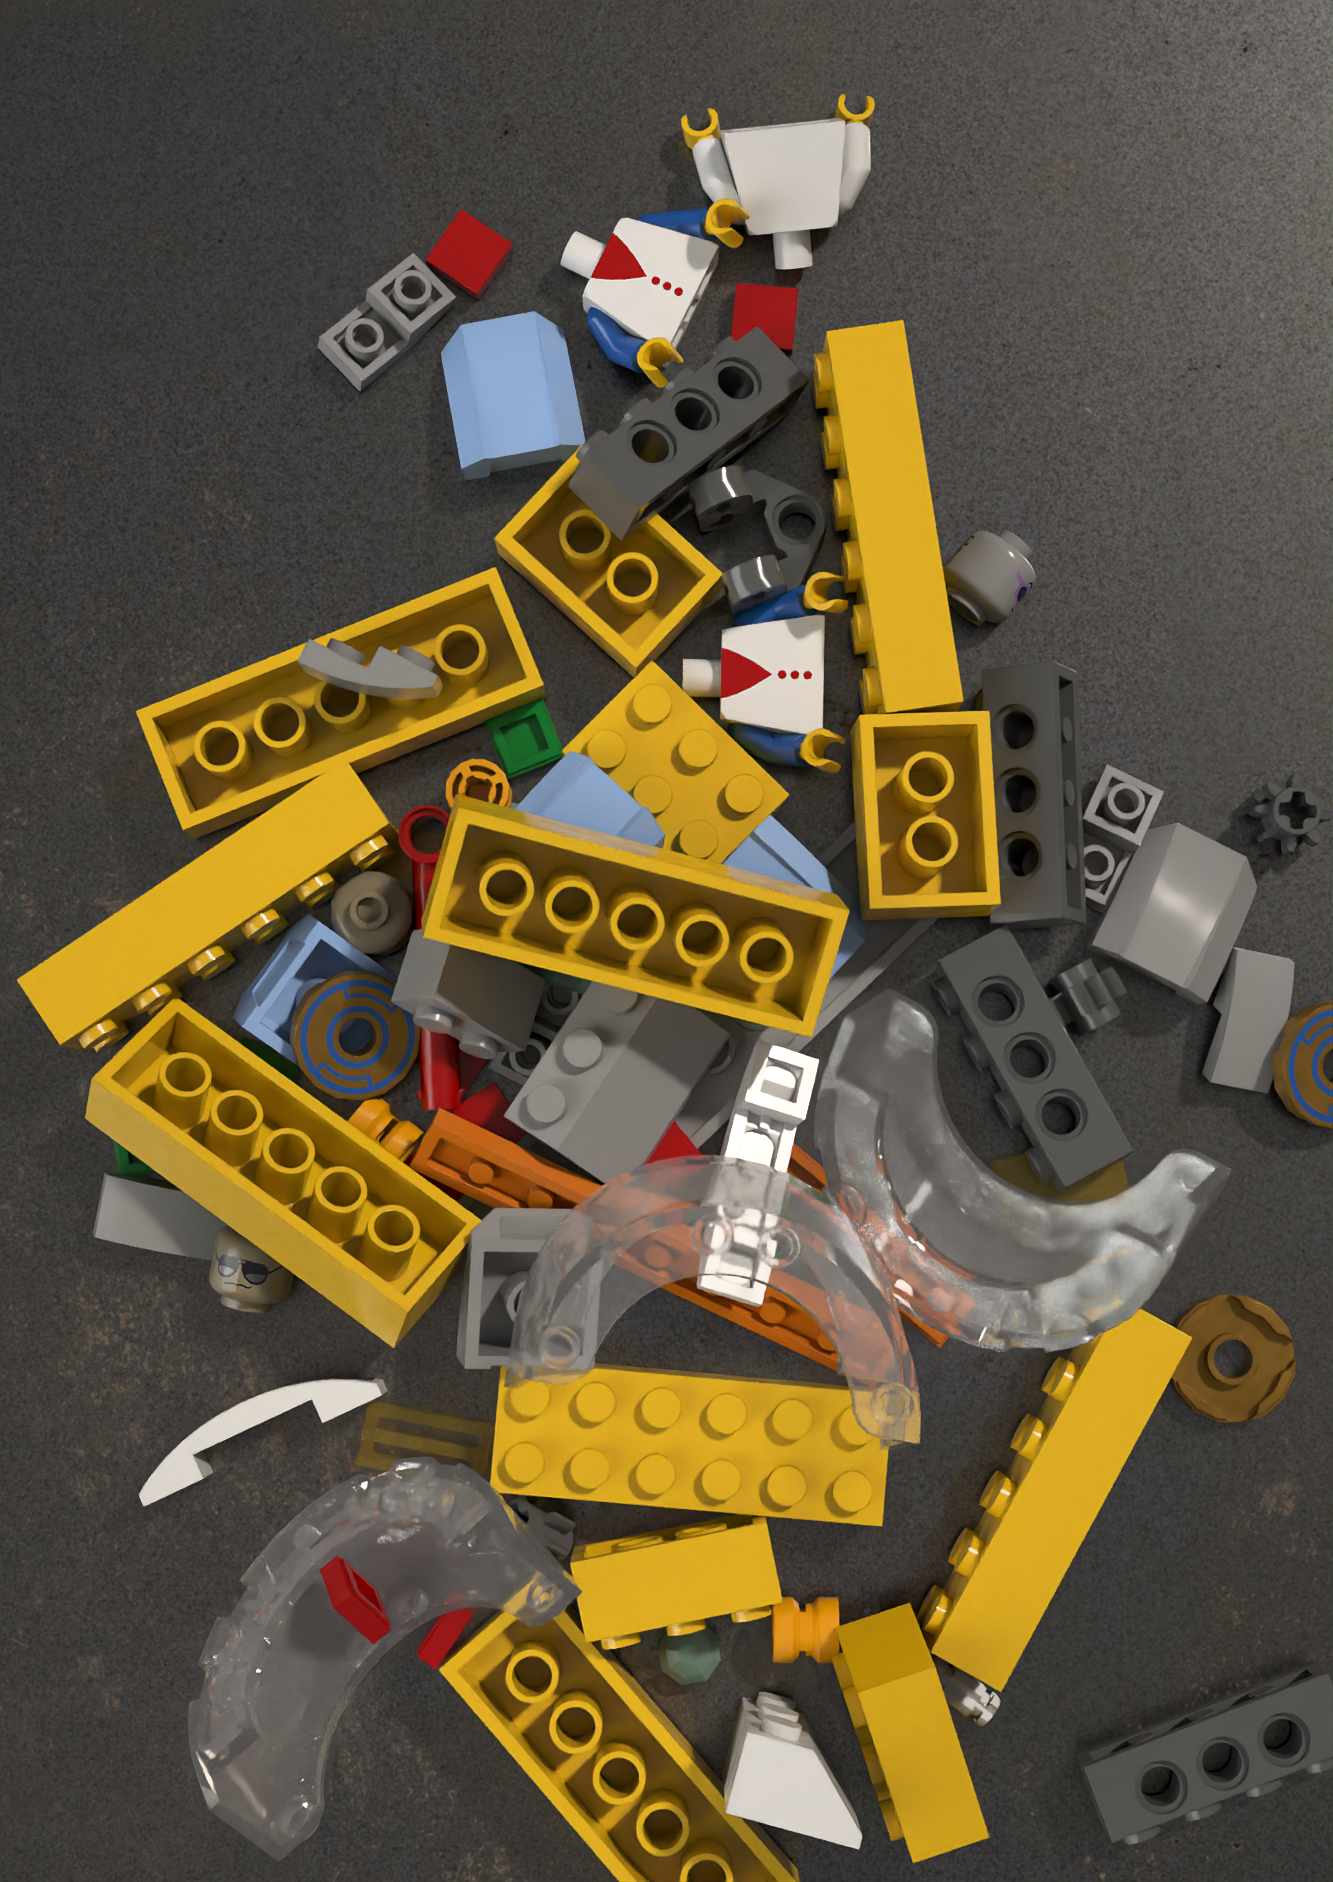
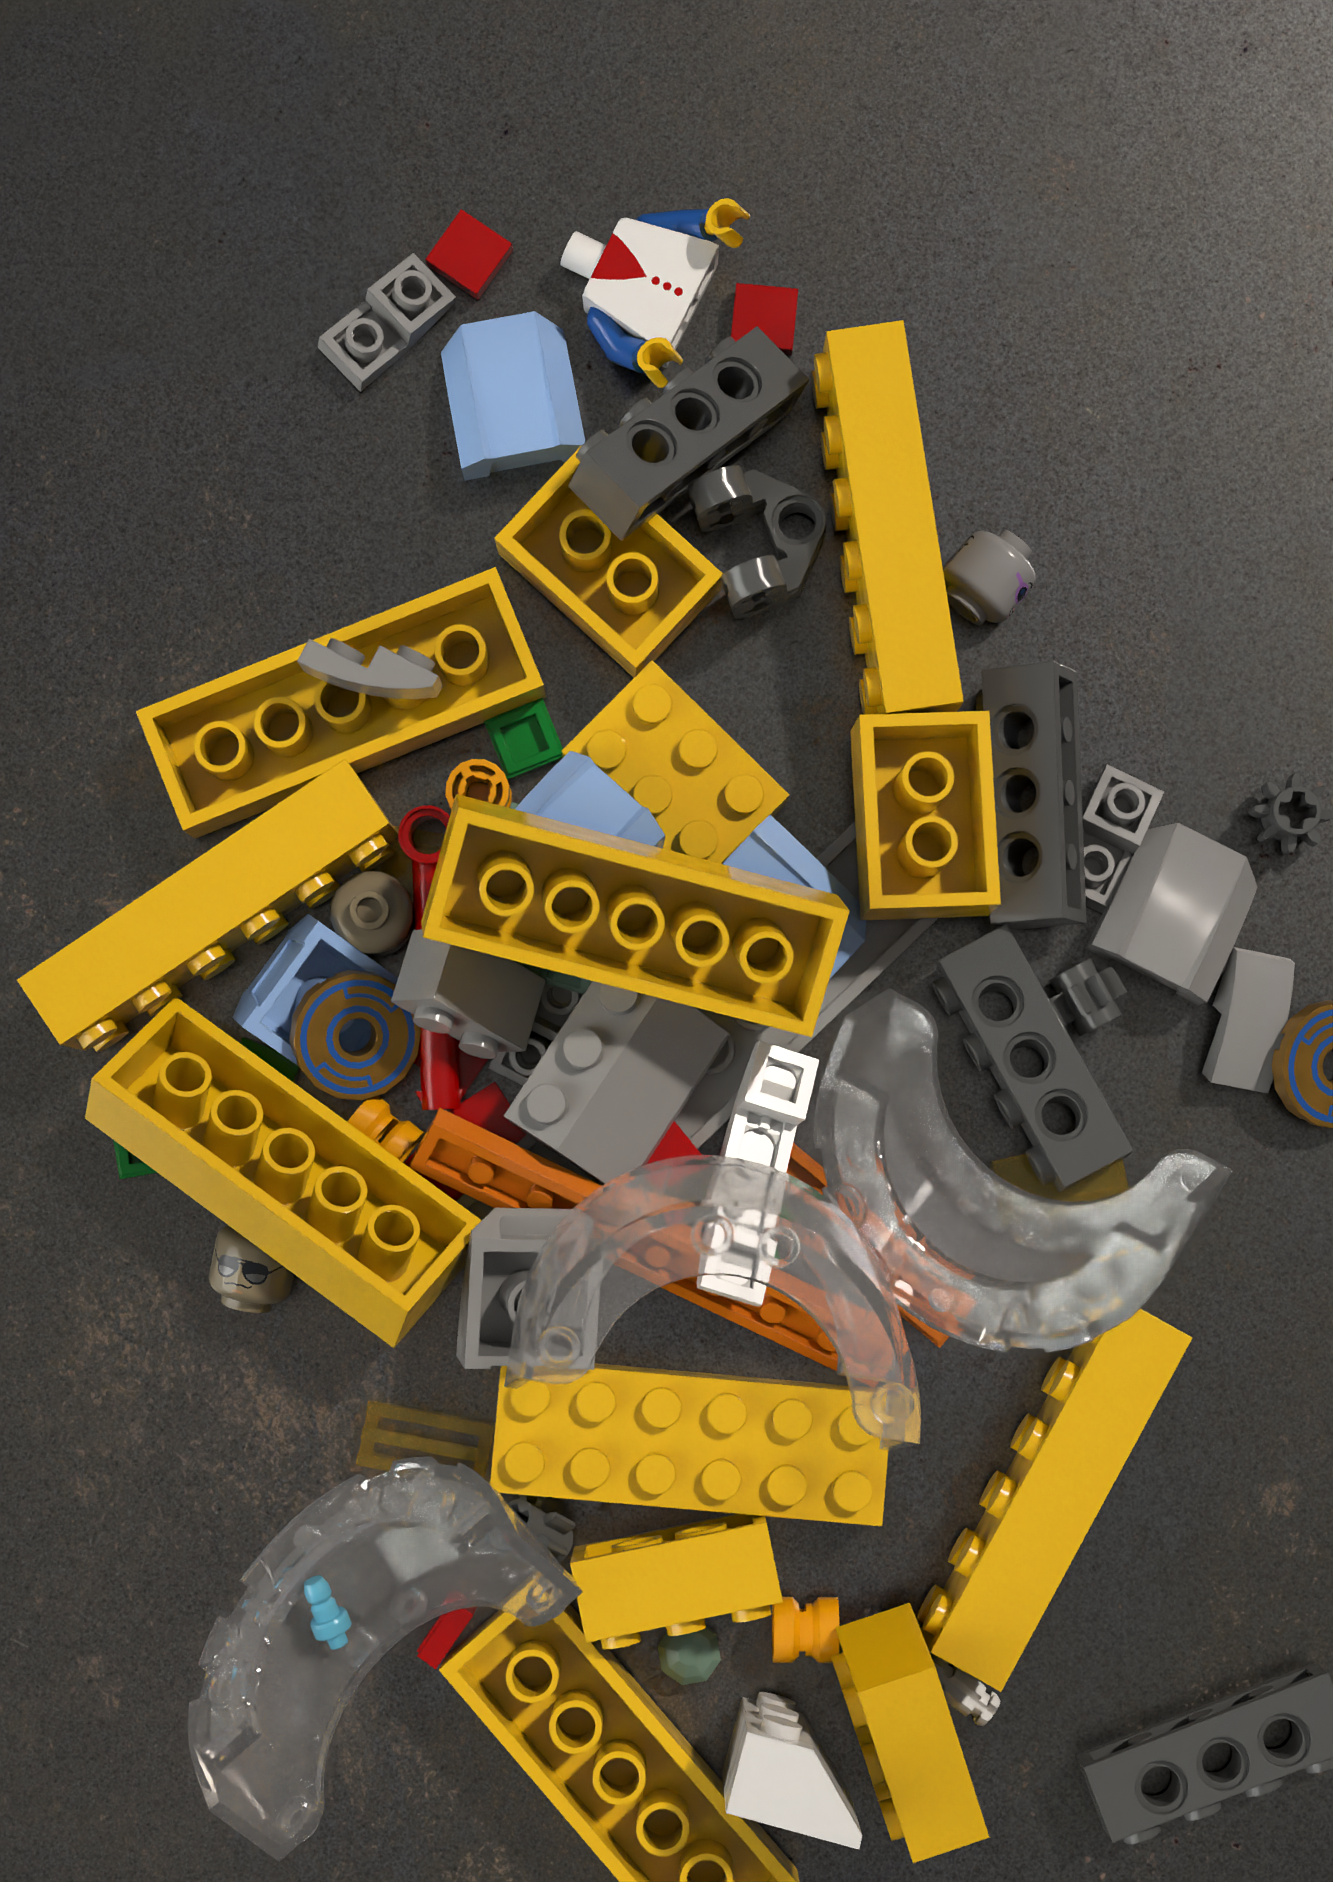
(154, 1217): light grey slope -> none
(188, 1462): white slope -> none
(329, 1619): none -> medium azure piece
(355, 1599): red tile -> none
(774, 677): torso -> none
(786, 174): white torso -> none
(1268, 1366): pearl gold tile -> none

